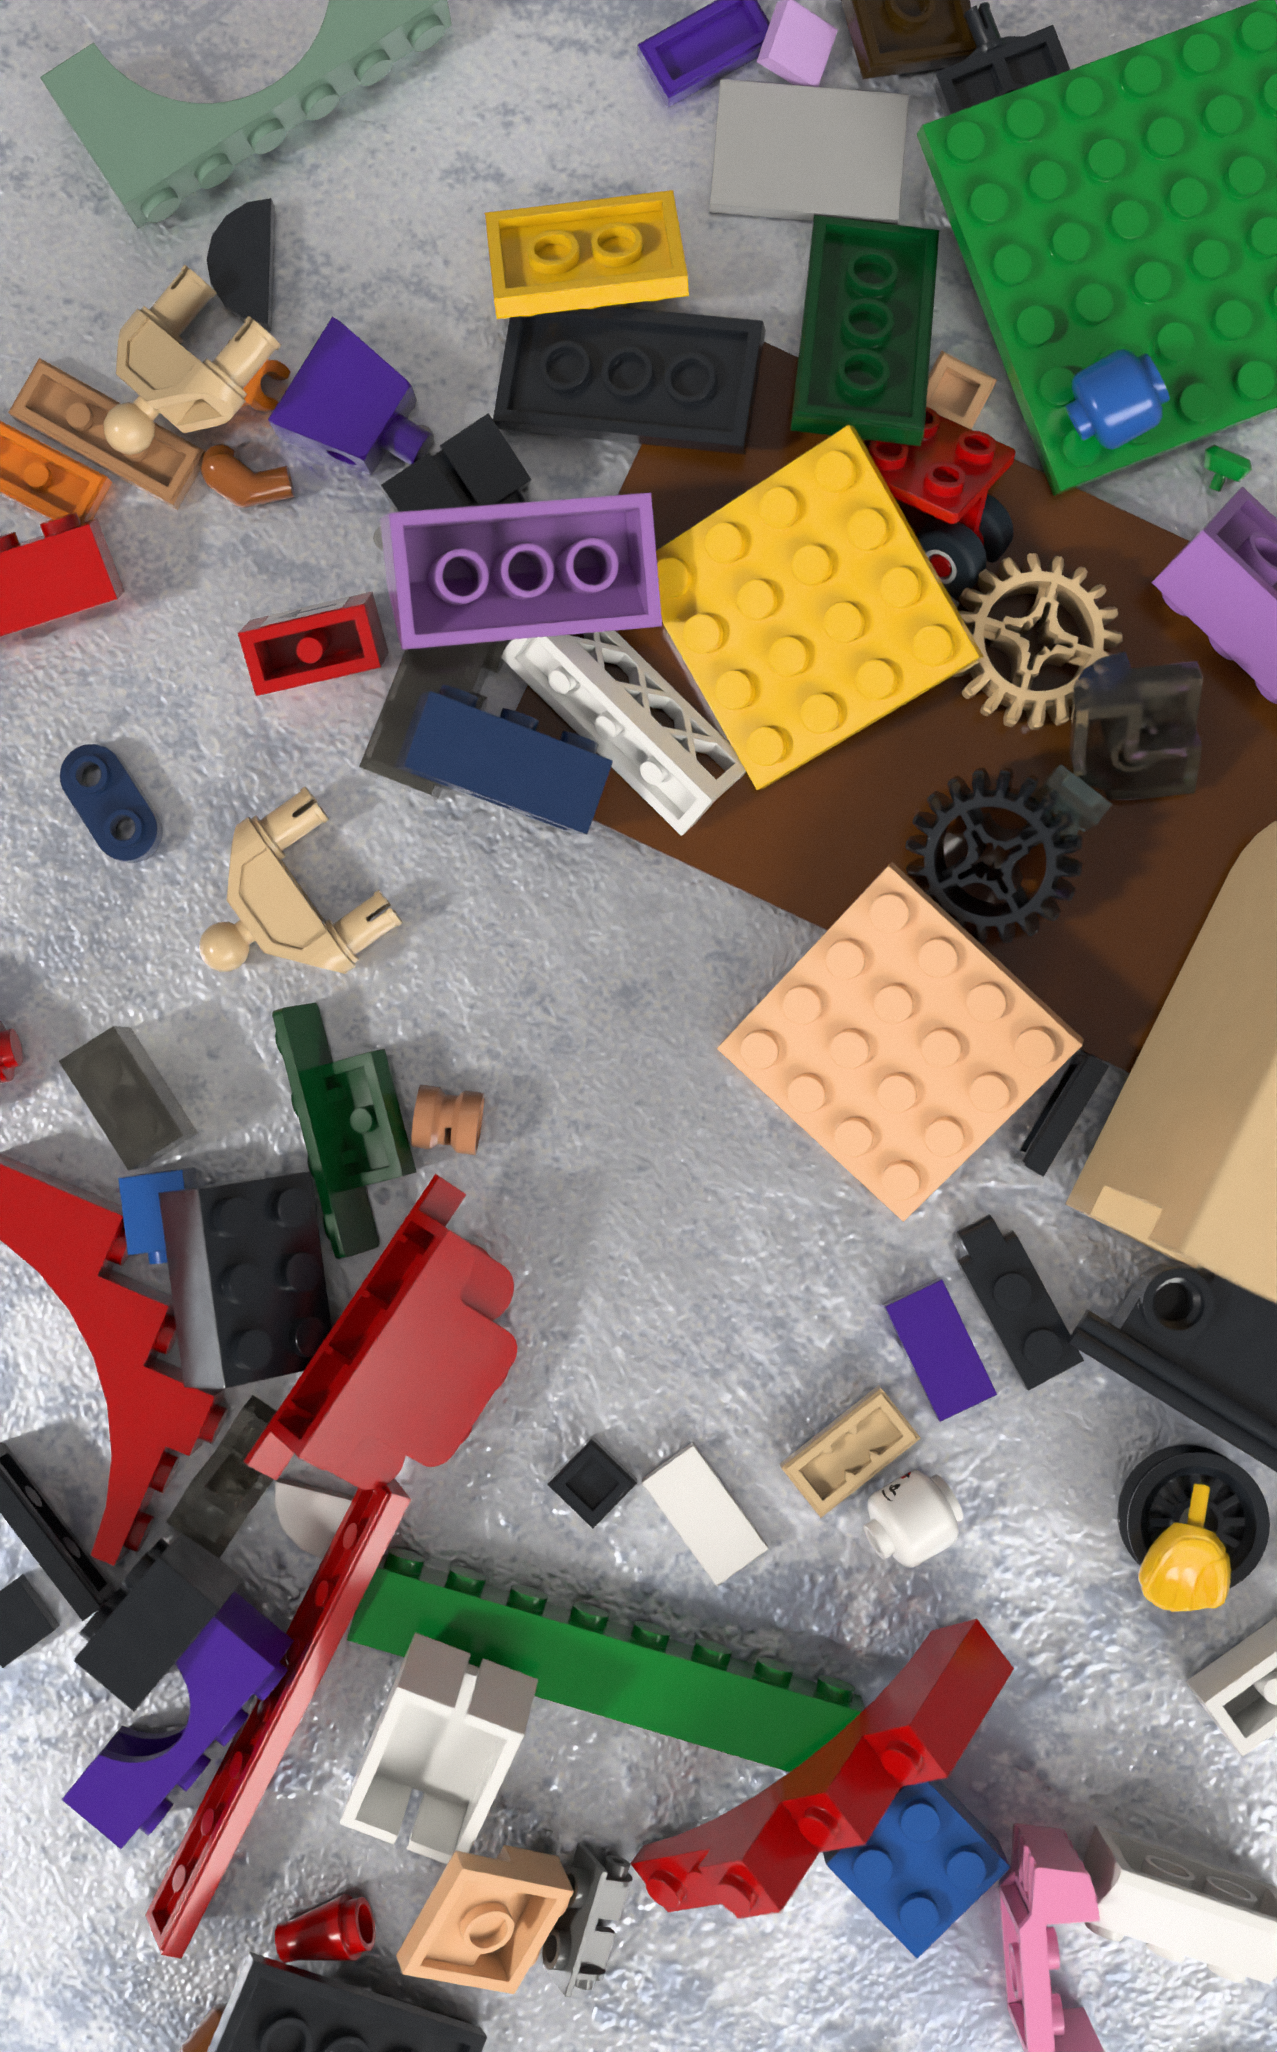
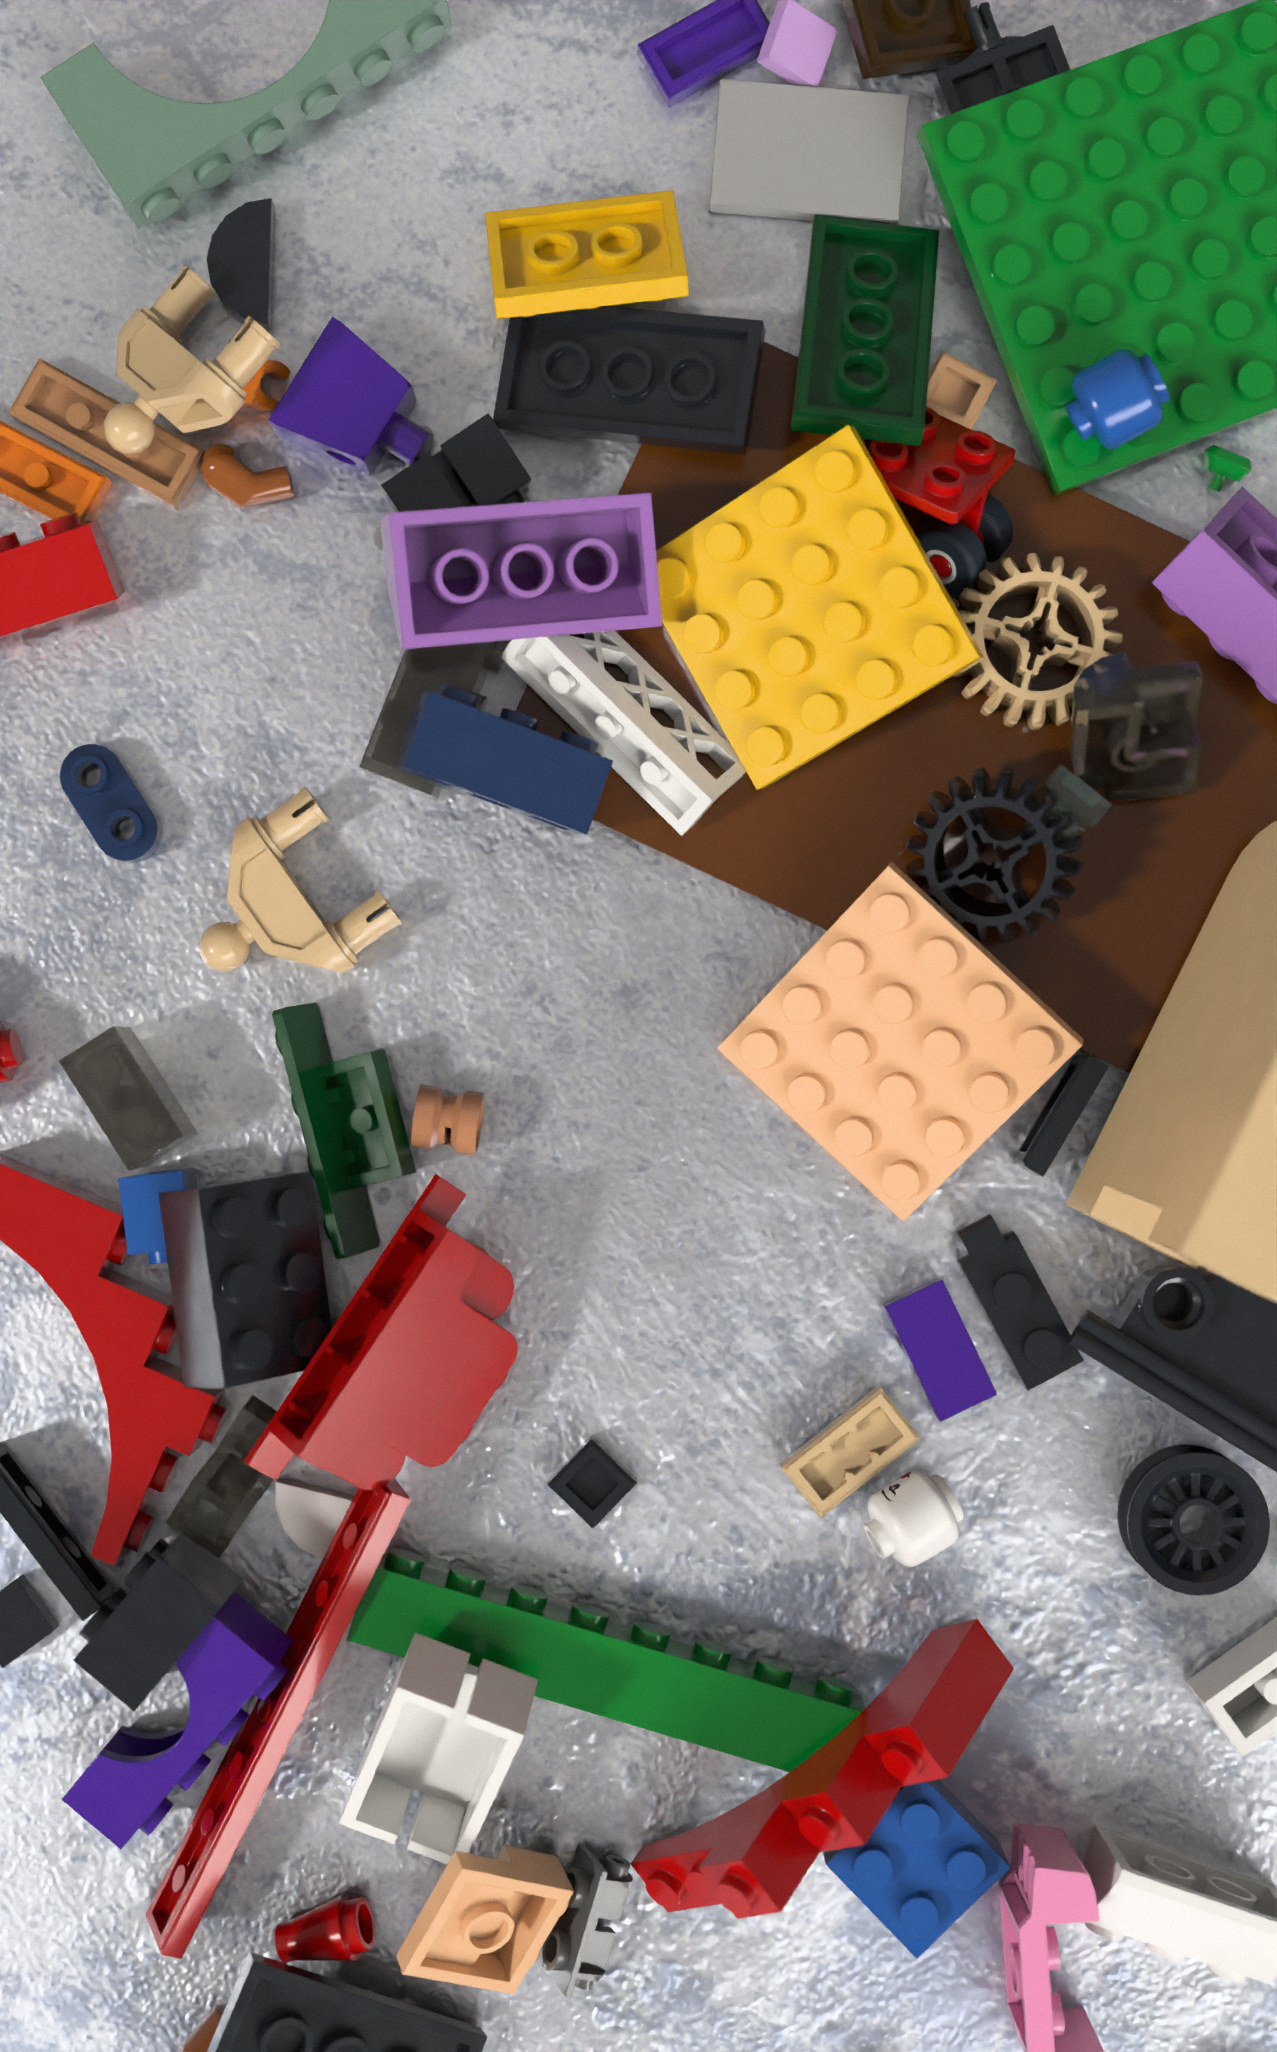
(313, 643): red brick -> none
(704, 1514): white tile -> none
(1187, 1563): yellow piece -> none

